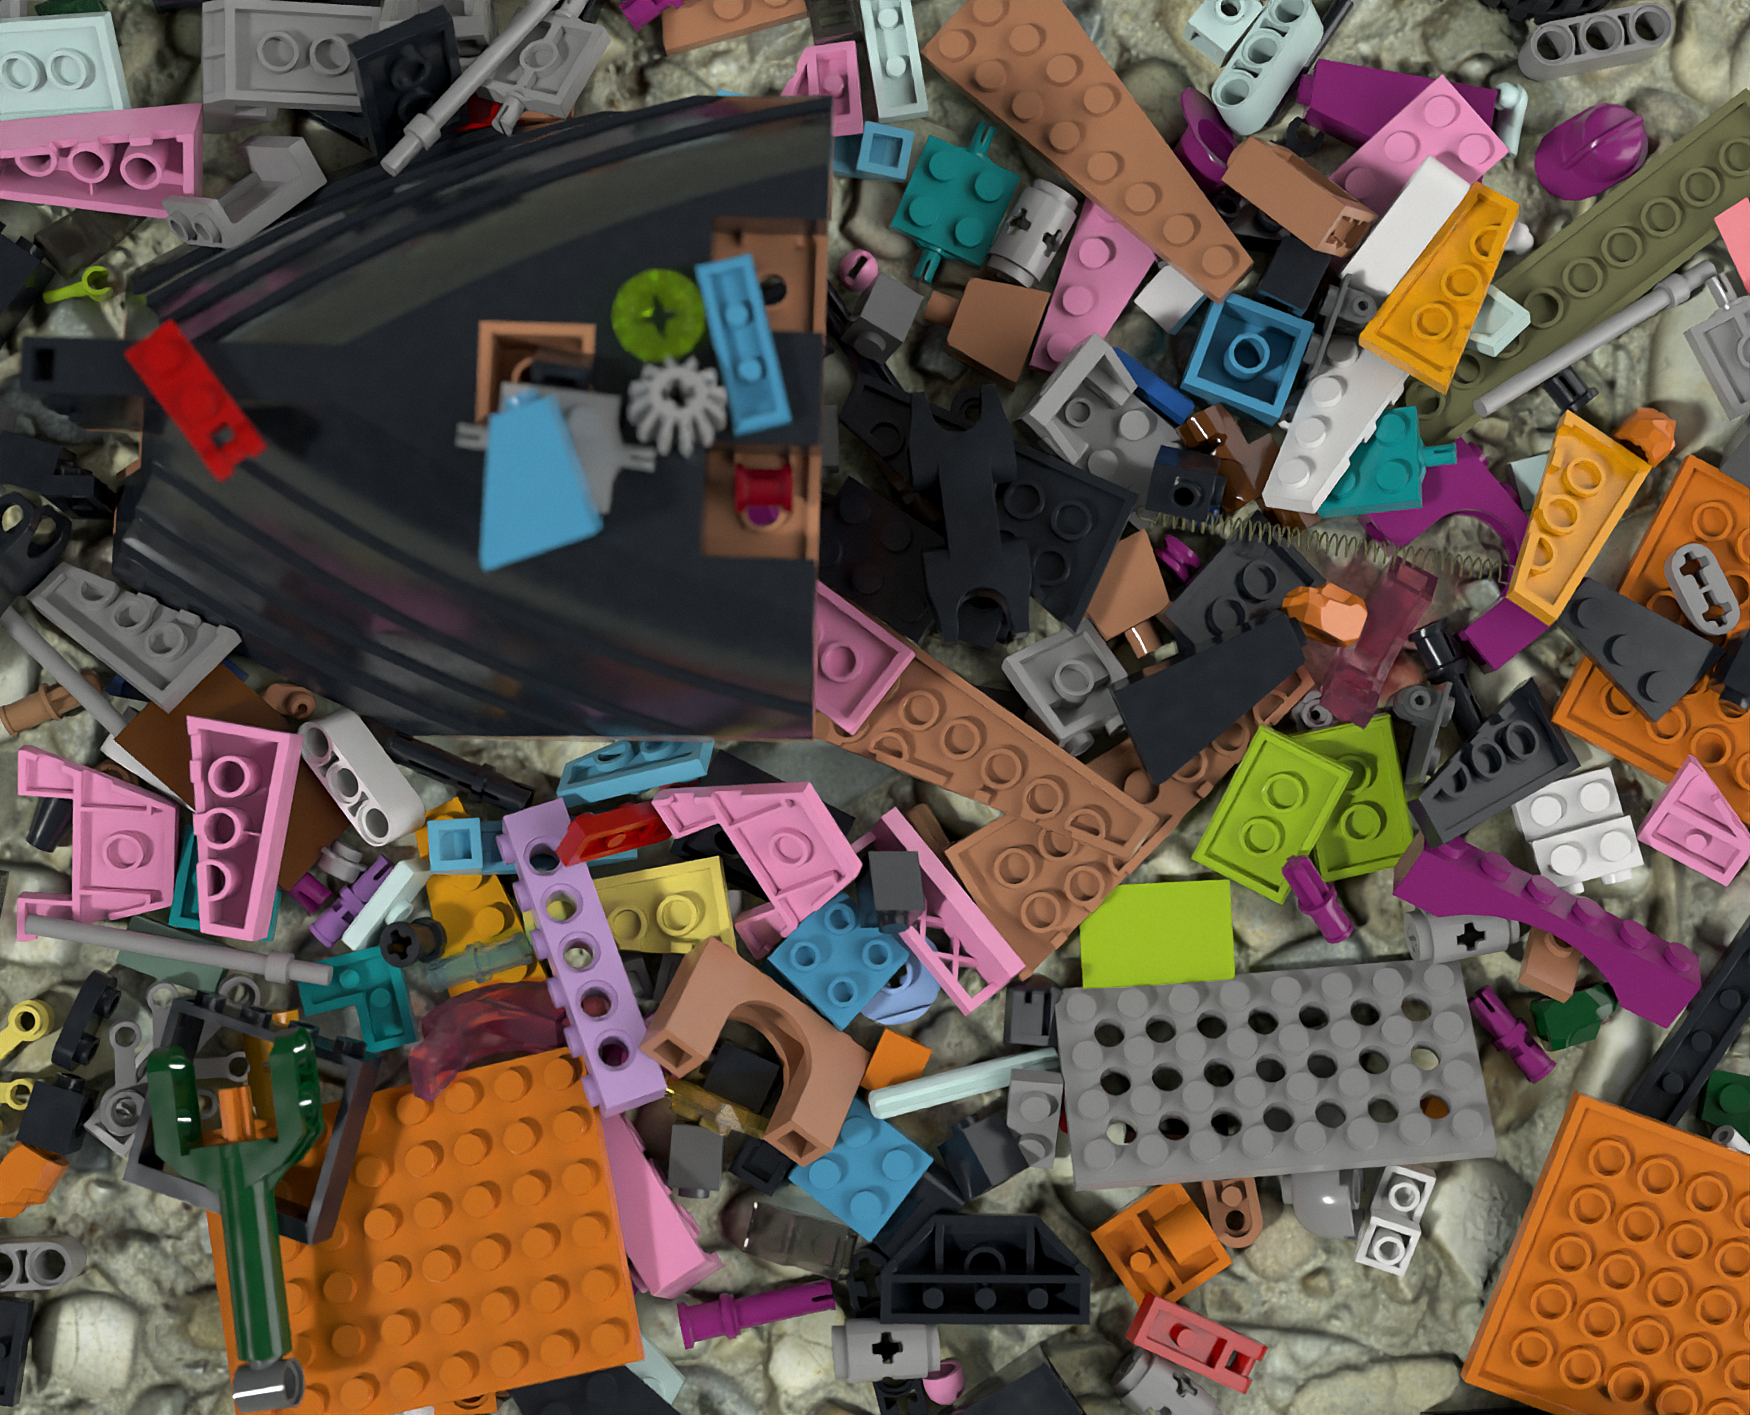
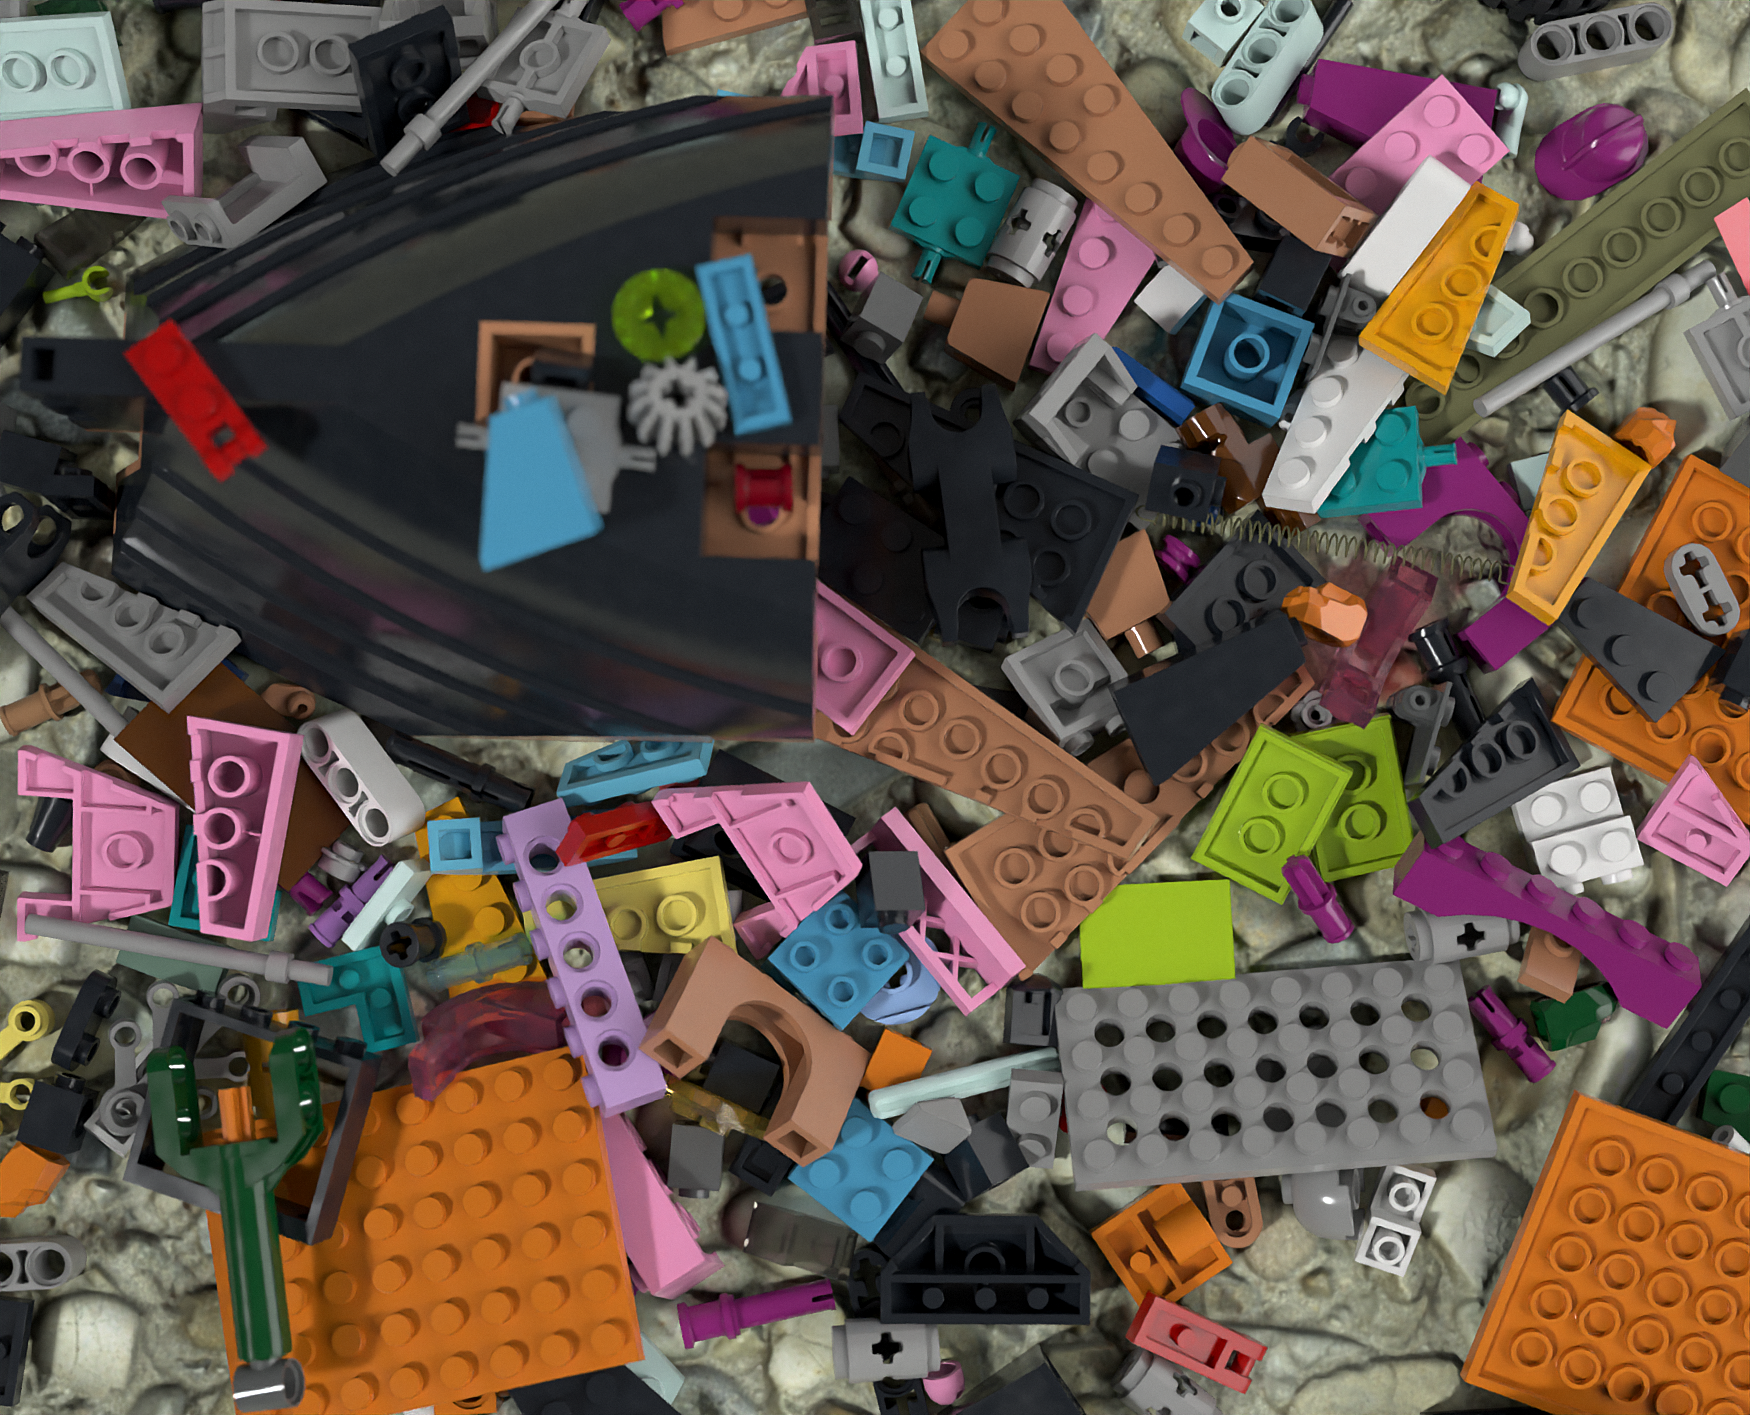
(935, 1124): none -> light grey slope

